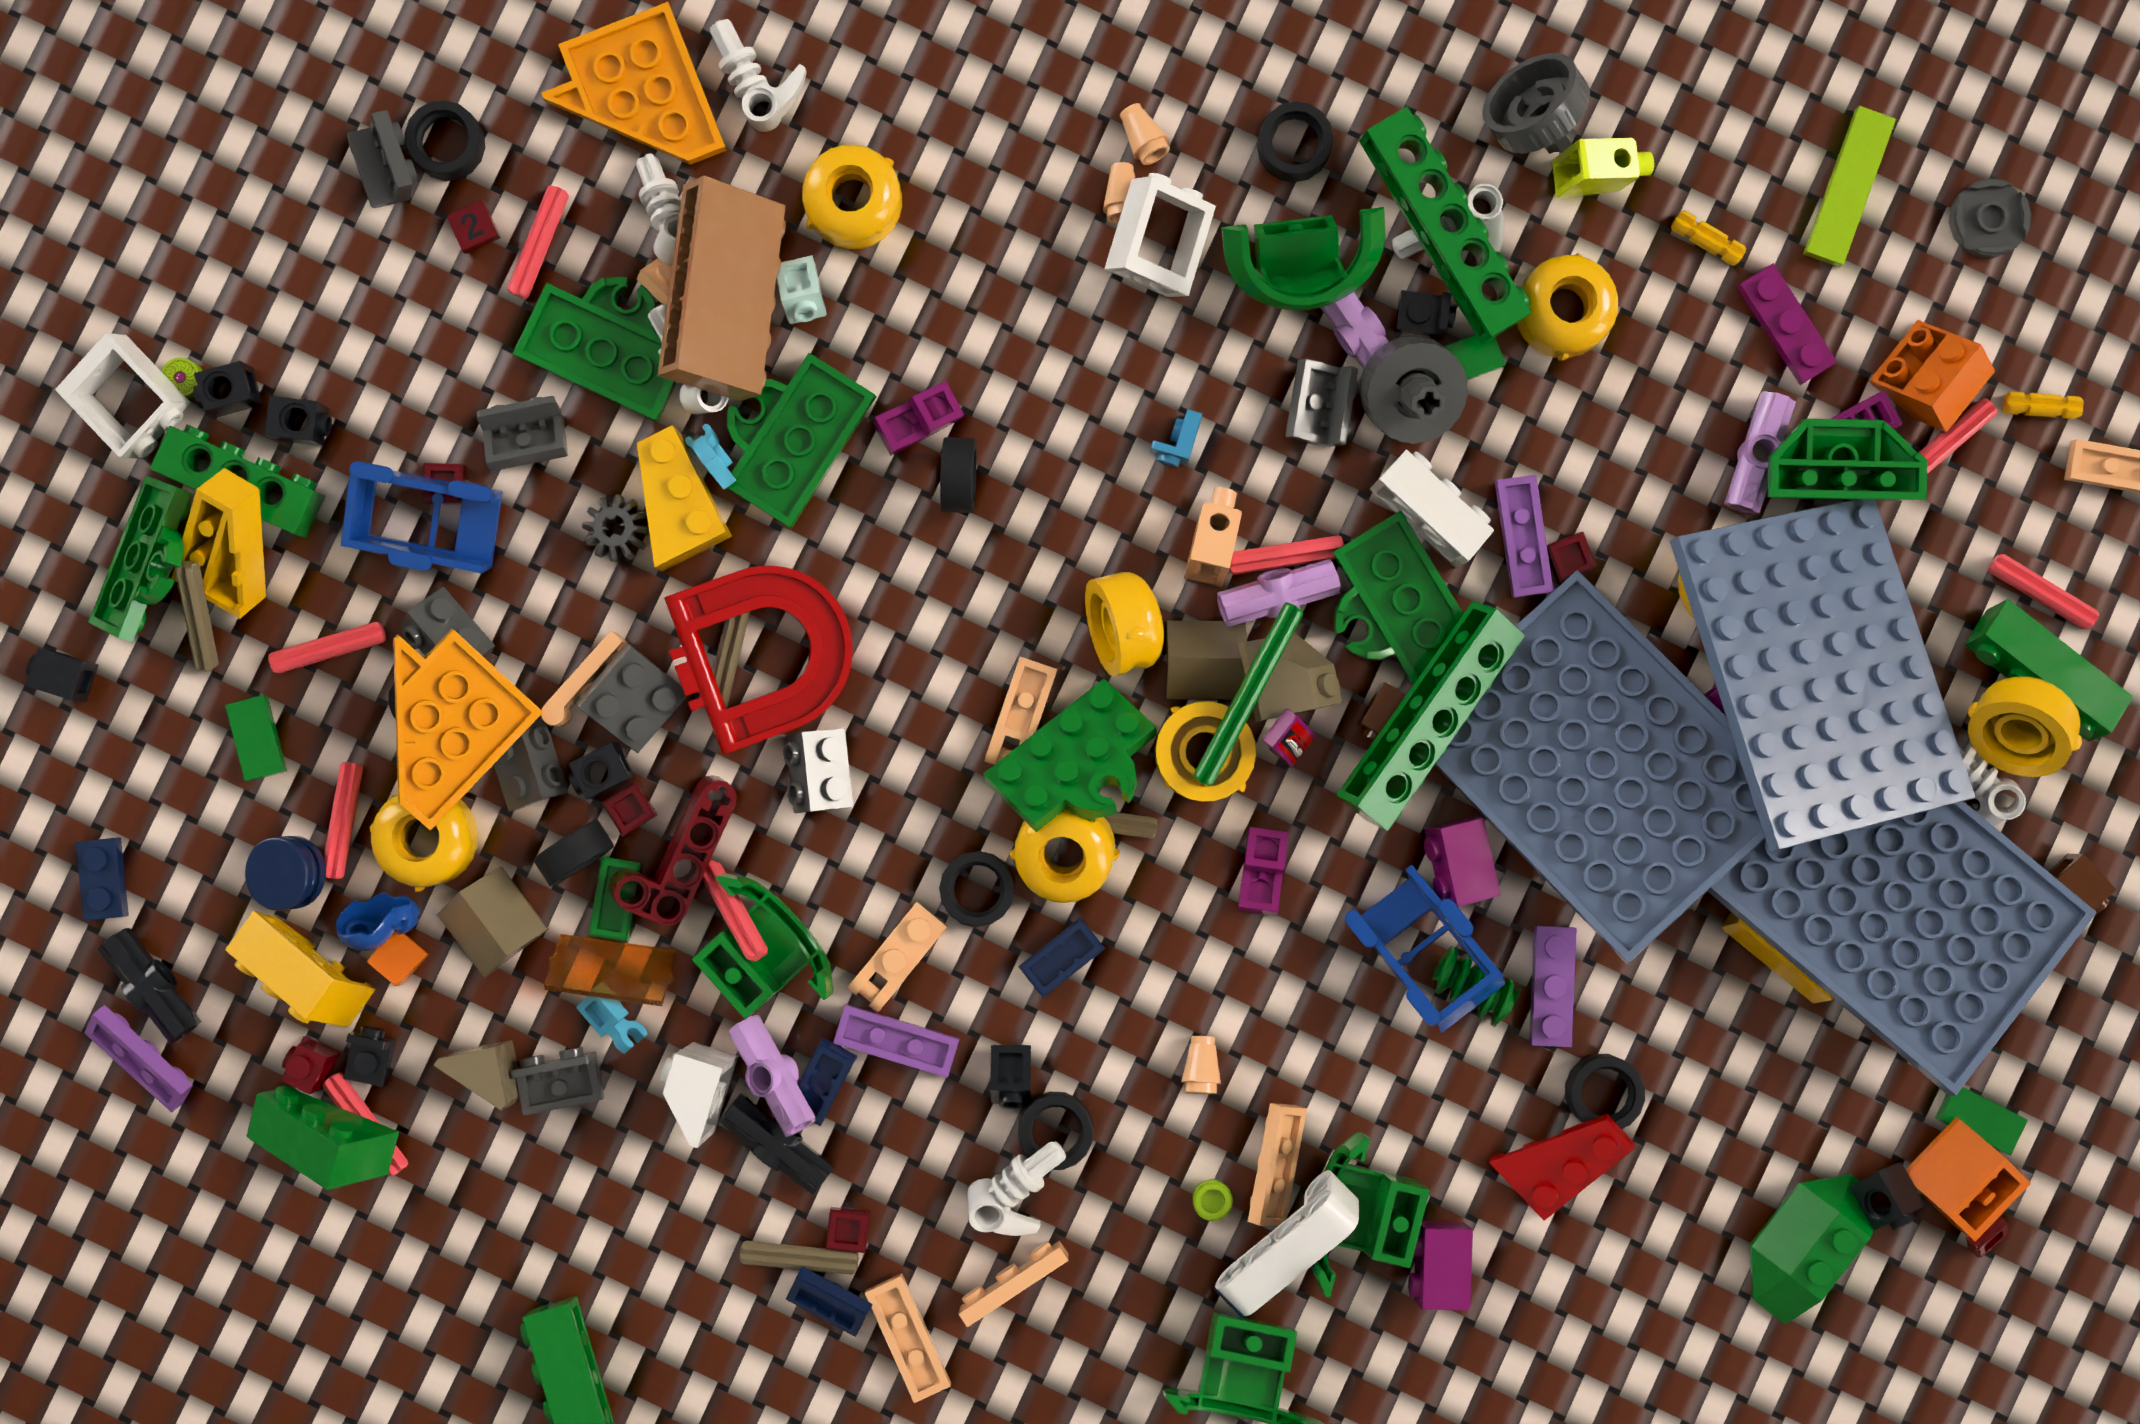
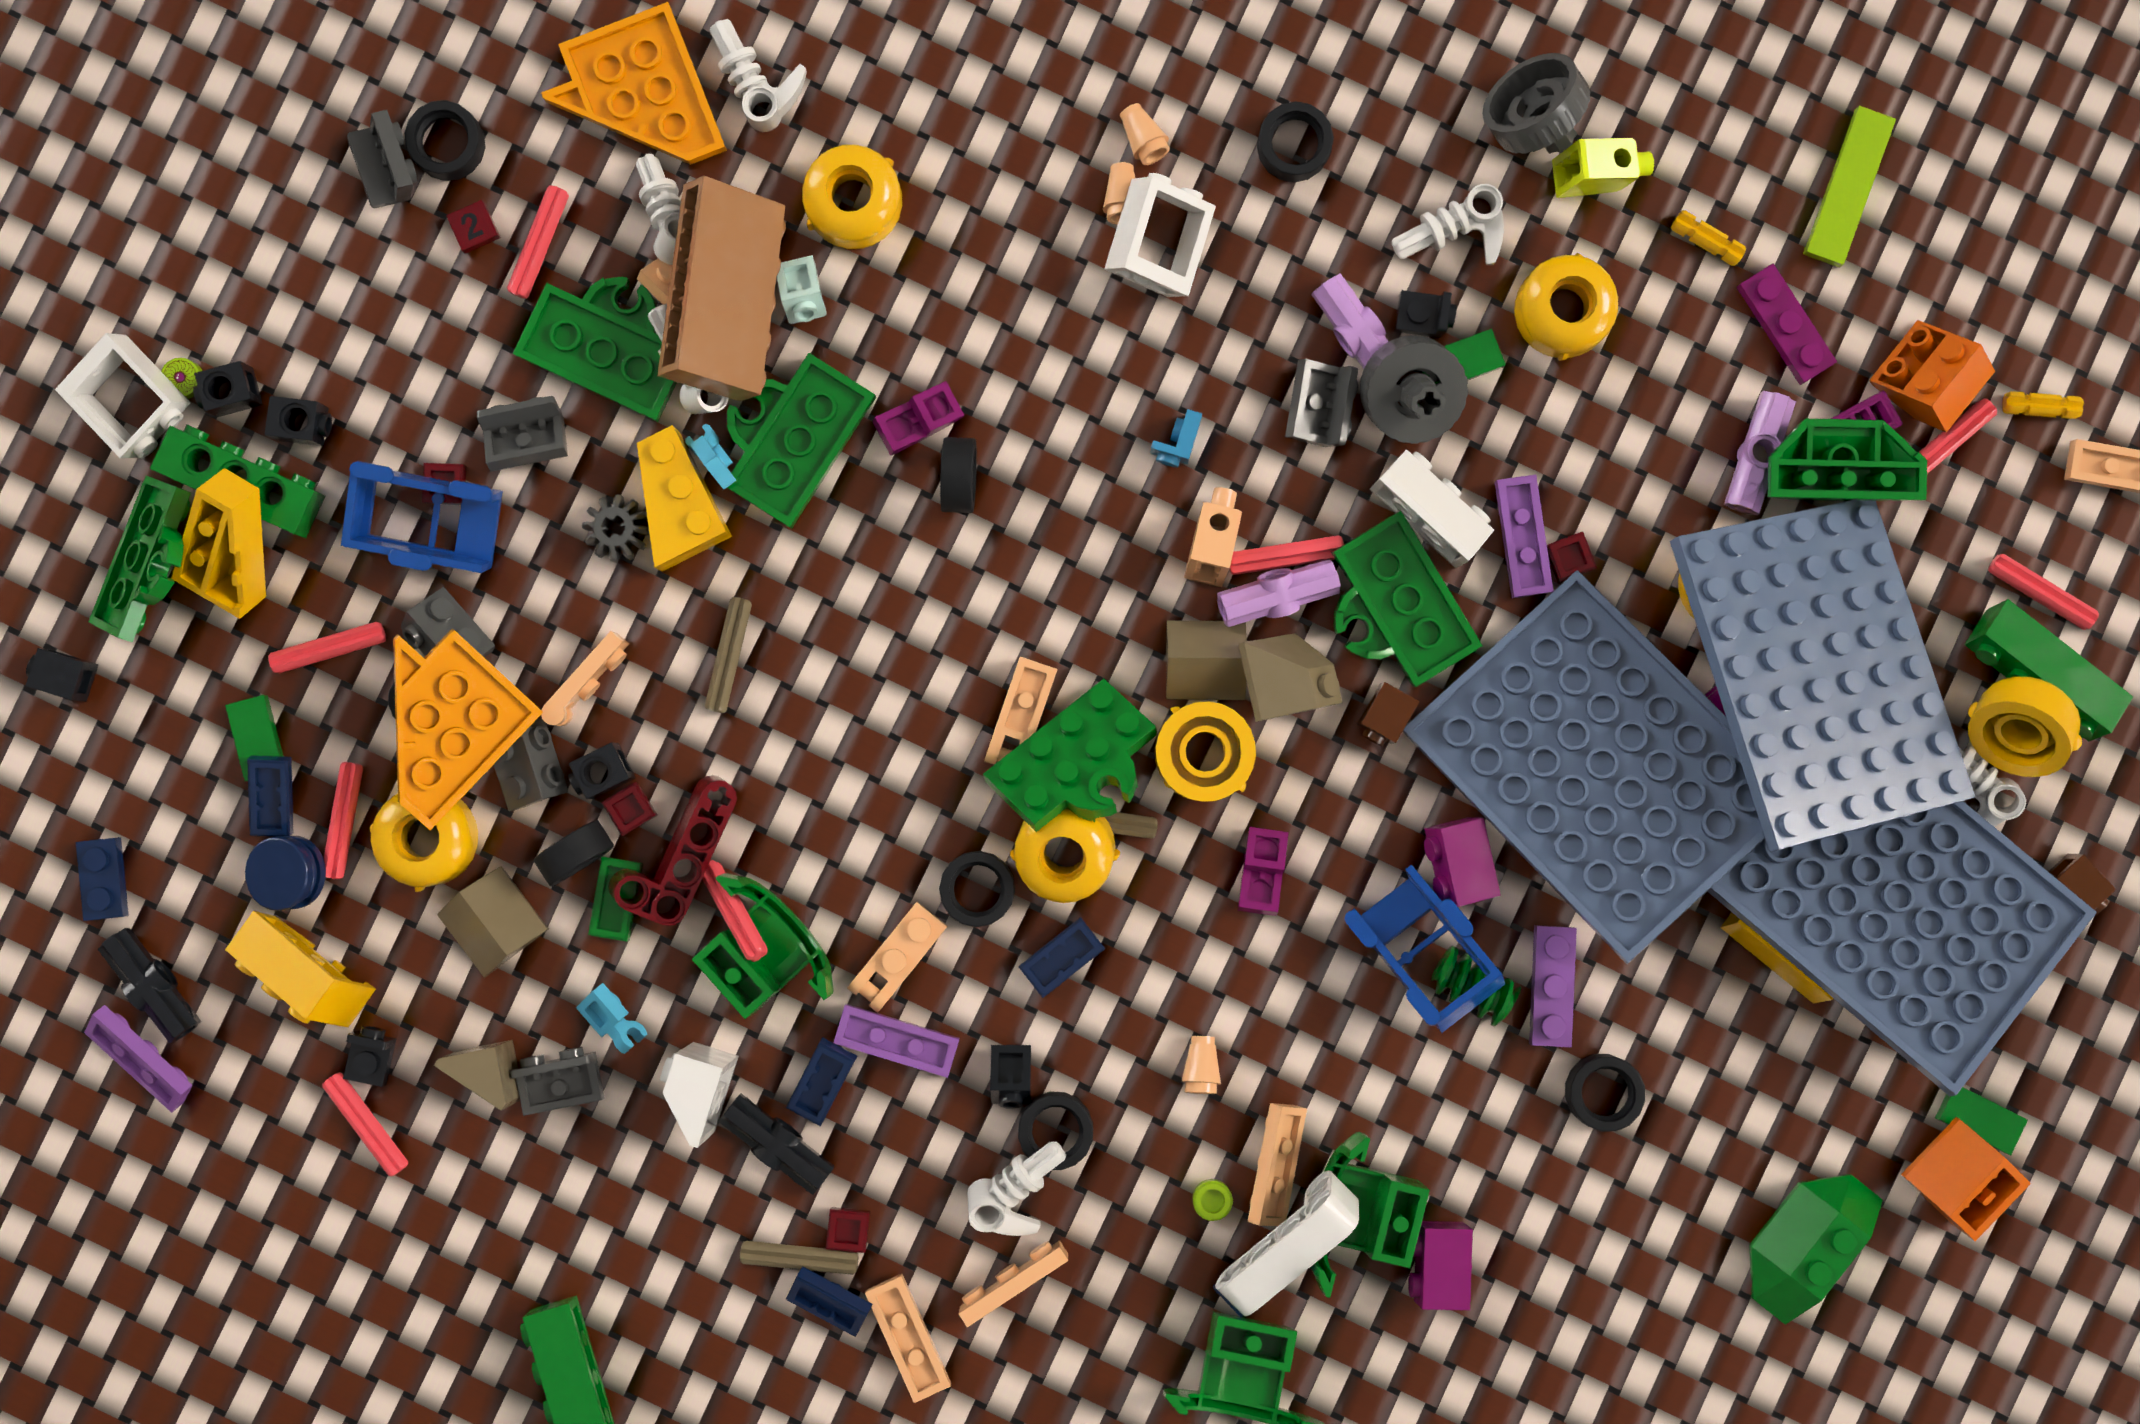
(196, 615): dark tan axle -> none
(270, 796): none -> dark blue plate
(309, 1065): dark red brick -> none
(320, 1138): green wedge -> none
(373, 922): blue hair -> none
(397, 958): orange slope -> none
(610, 970): clear orange piece -> none
(632, 698): dark grey plate -> none
(747, 591): red piece -> none
(772, 1075): lavender piece -> none
(818, 770): bracket -> none
(1124, 622): yellow piece -> none
(1248, 694): green axle -> none
(1289, 738): slope -> none
(1301, 260): green piece -> none
(1430, 715): green brick -> none
(1444, 247): green brick -> none
(1562, 1166): red wing -> none
(1888, 1197): black brick -> none
(1989, 1238): dark red tile -> none
(1990, 218): dark grey tile -> none

